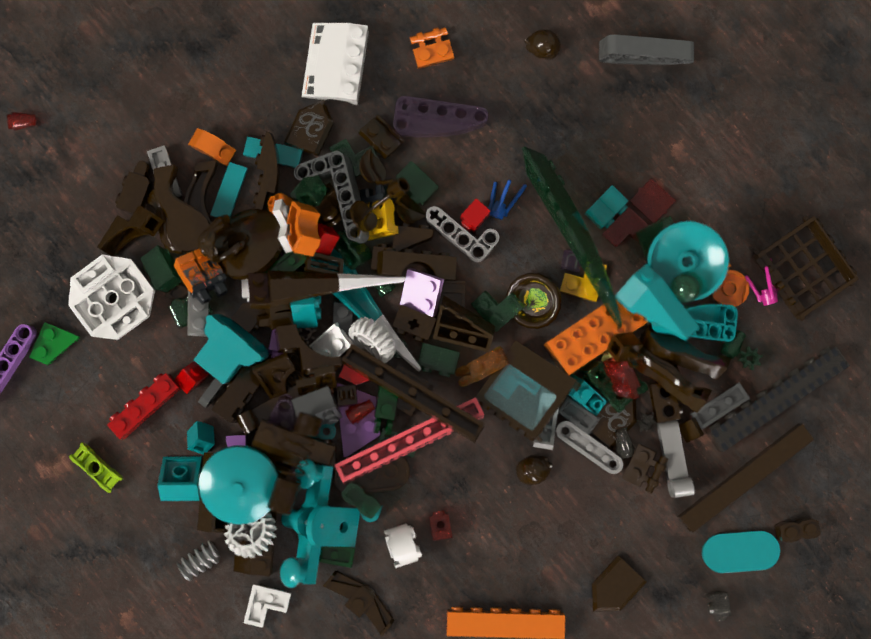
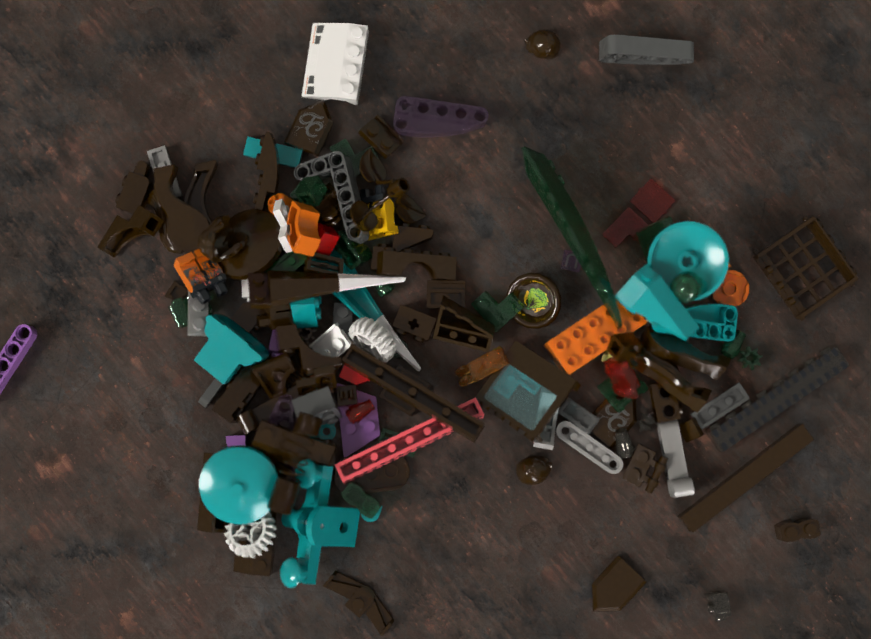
(20, 120): clear red cone -> none
(51, 343): green wing -> none
(86, 457): lime piece -> none
(91, 294): white piece -> none
(140, 409): red brick -> none
(160, 268): clear green brick -> none
(180, 478): teal slope -> none
(191, 377): red slope -> none
(199, 561): light grey piece -> none
(200, 437): teal panel -> none
(212, 146): orange brick -> none
(229, 190): teal tile -> none
(261, 600): white plate -> none
(337, 555): dark green hinge -> none
(385, 409): dark green hinge -> none
(401, 545): white brick -> none
(421, 186): clear green brick -> none
(422, 292): plate -> none
(433, 53): orange plate -> none
(438, 359): clear green brick -> none
(440, 533): clear red brick -> none
(460, 231): light grey beam -> none
(474, 216): red brick -> none
(498, 209): blue plant -> none
(505, 623): orange brick -> none
(579, 287): yellow plate -> none
(587, 397): teal slope -> none
(592, 375): clear green brick -> none
(606, 207): teal brick -> none
(741, 551): teal tile -> none
(768, 295): dark pink plant -> none

